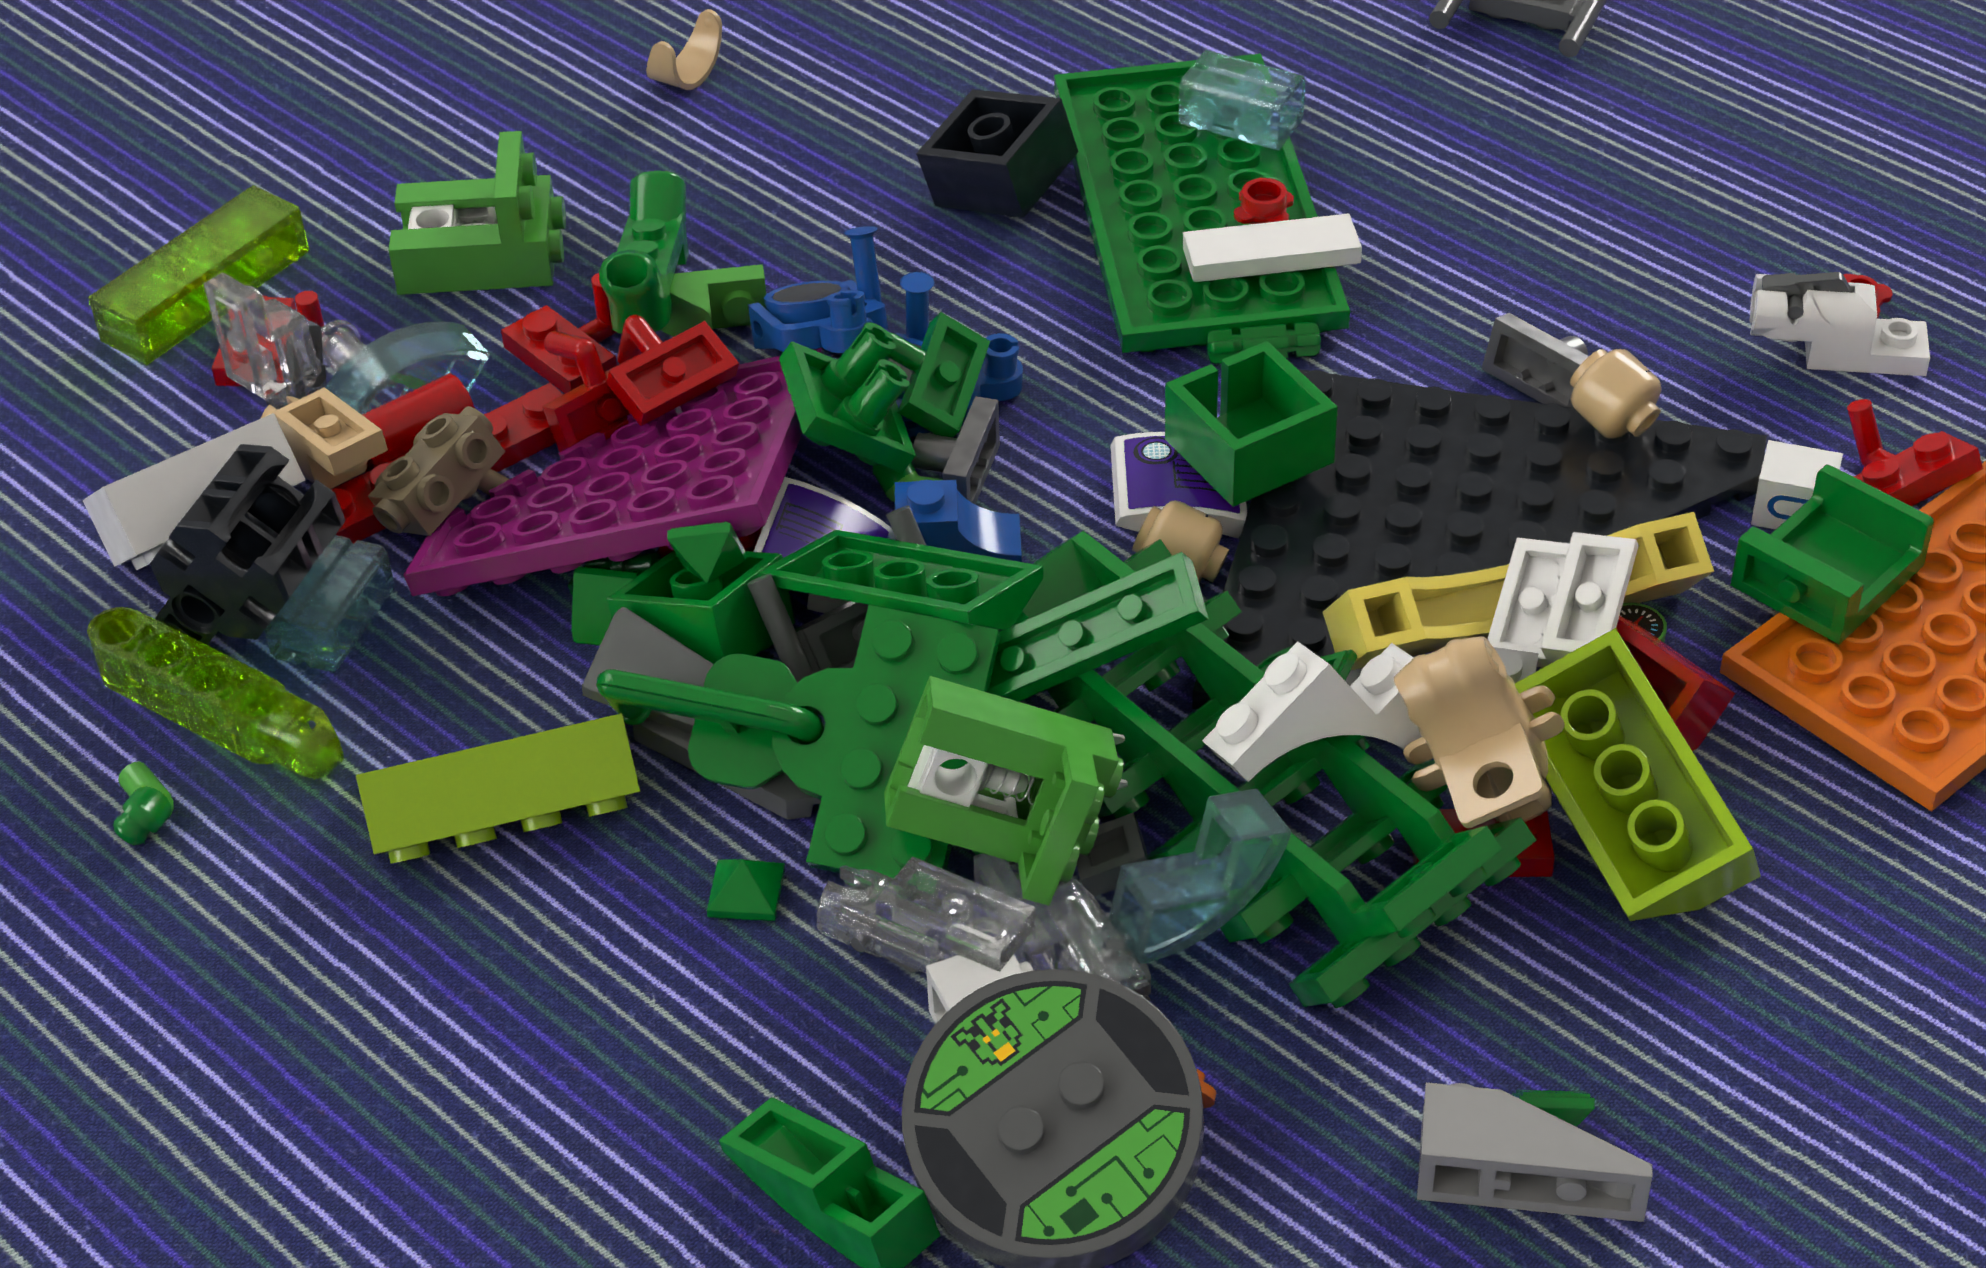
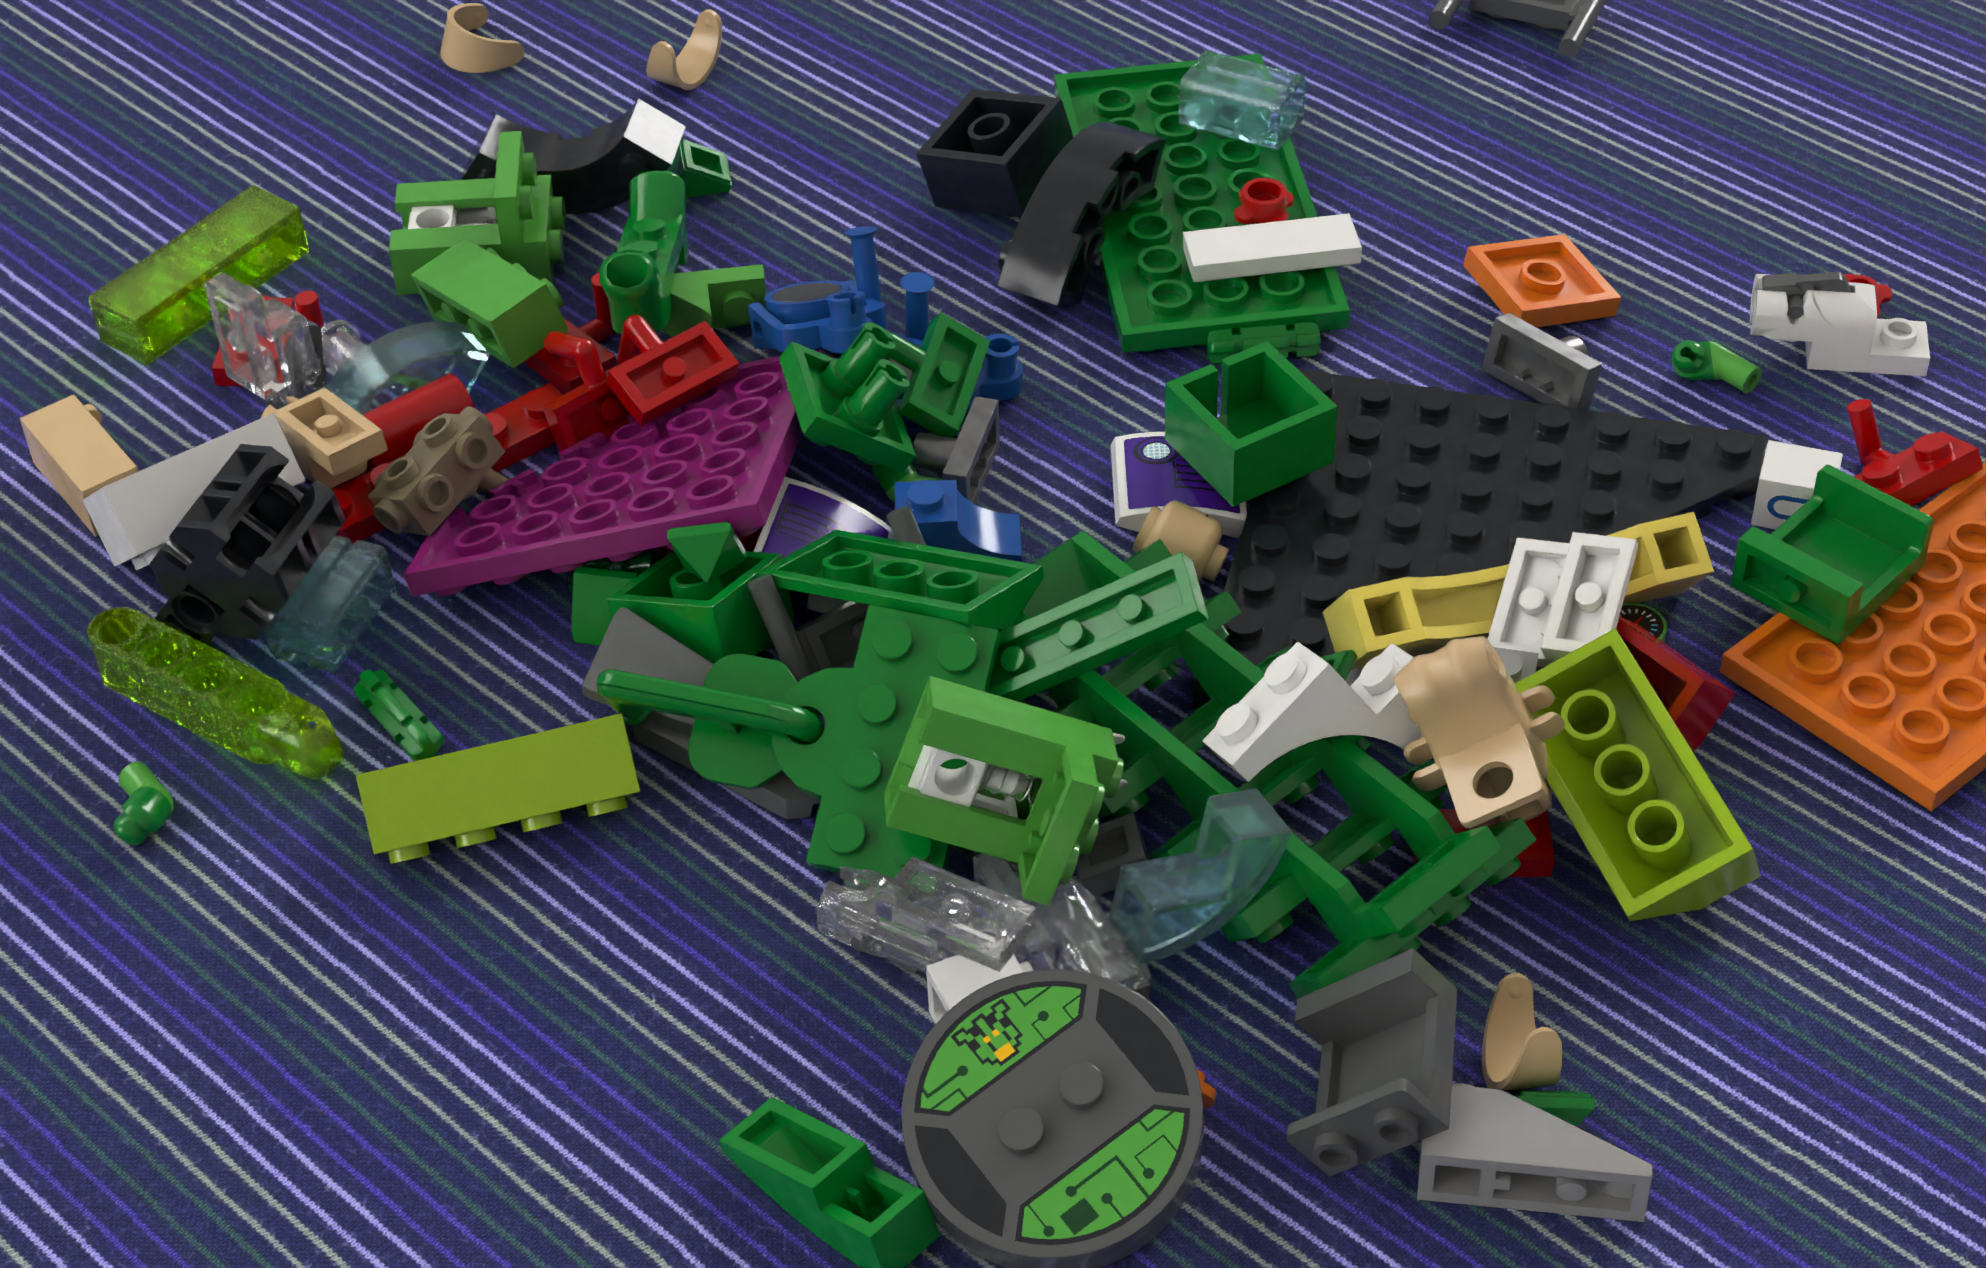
(75, 452): none -> tan brick
(398, 715): none -> green axle
(472, 52): none -> tan helmet
(493, 300): none -> bright green brick
(592, 169): none -> black brick
(701, 169): none -> green slope
(746, 890): green slope -> none
(1062, 222): none -> black brick
(1381, 1062): none -> dark grey panel
(1512, 1048): none -> tan helmet
(1542, 280): none -> orange plate
(1615, 393): tan head -> none
(1714, 362): none -> arm

